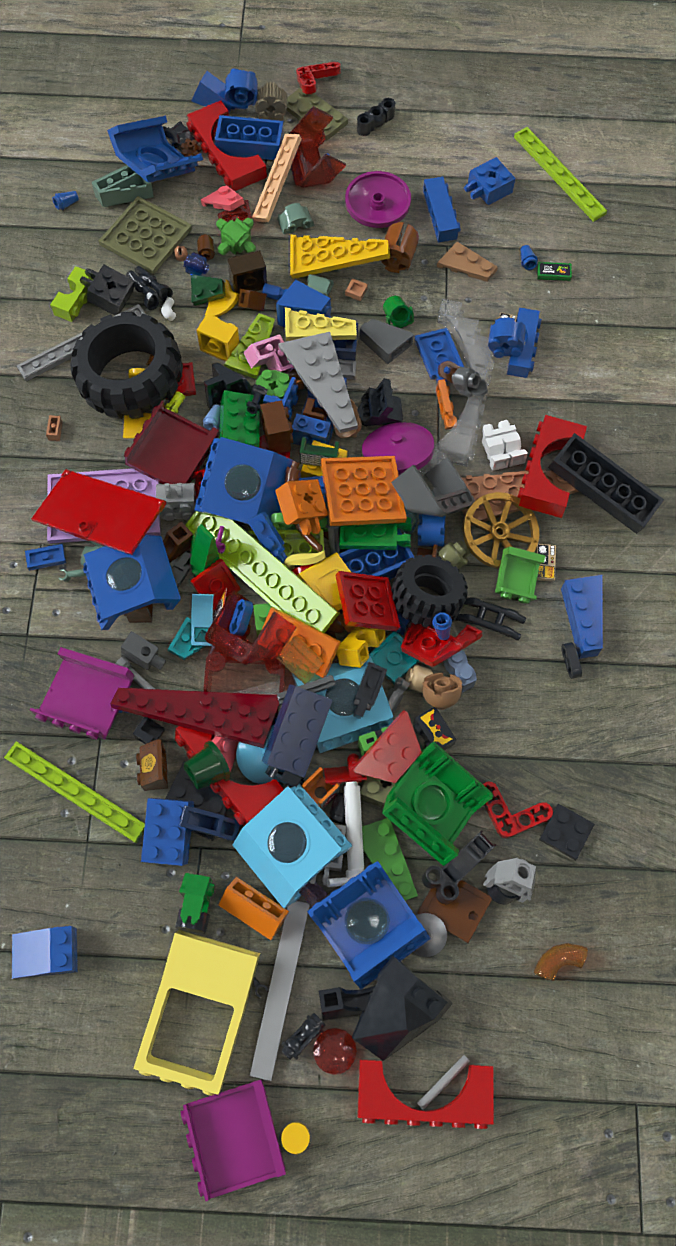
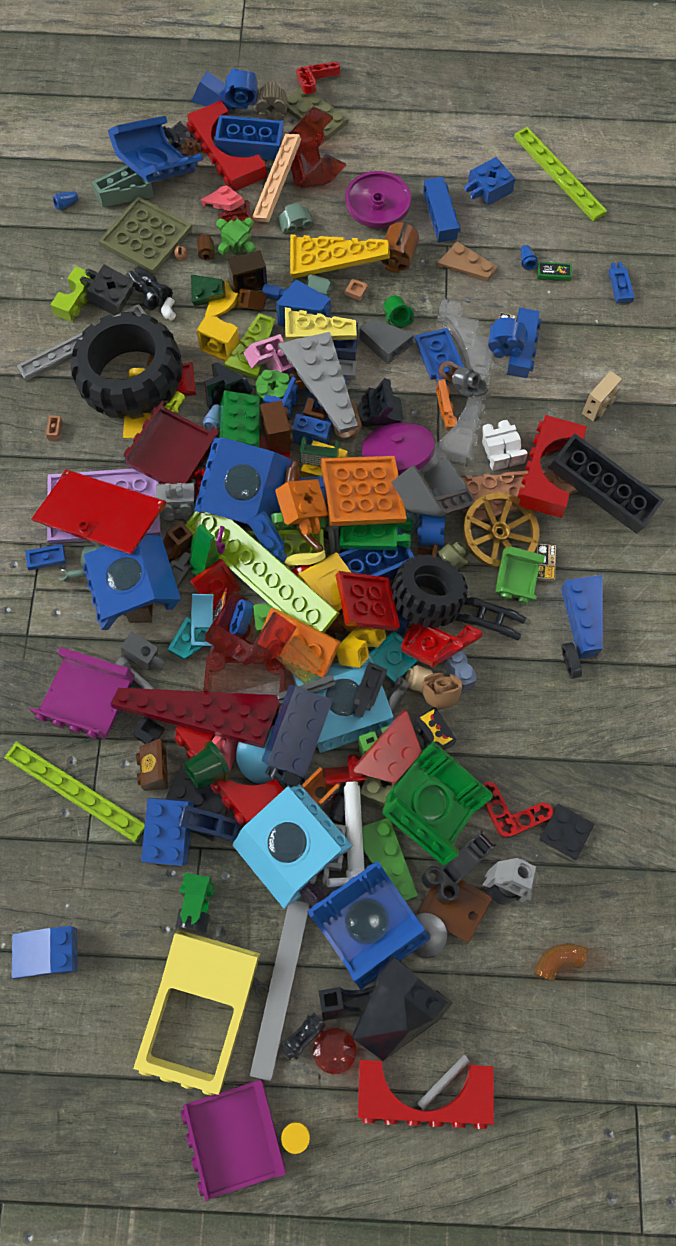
(196, 264): clear blue head -> none
(253, 908): orange brick -> none
(259, 393): black bar -> none
(375, 117): black piece -> none
(442, 623): blue cone -> none
(602, 396): none -> tan piece
(621, 283): none -> blue hinge

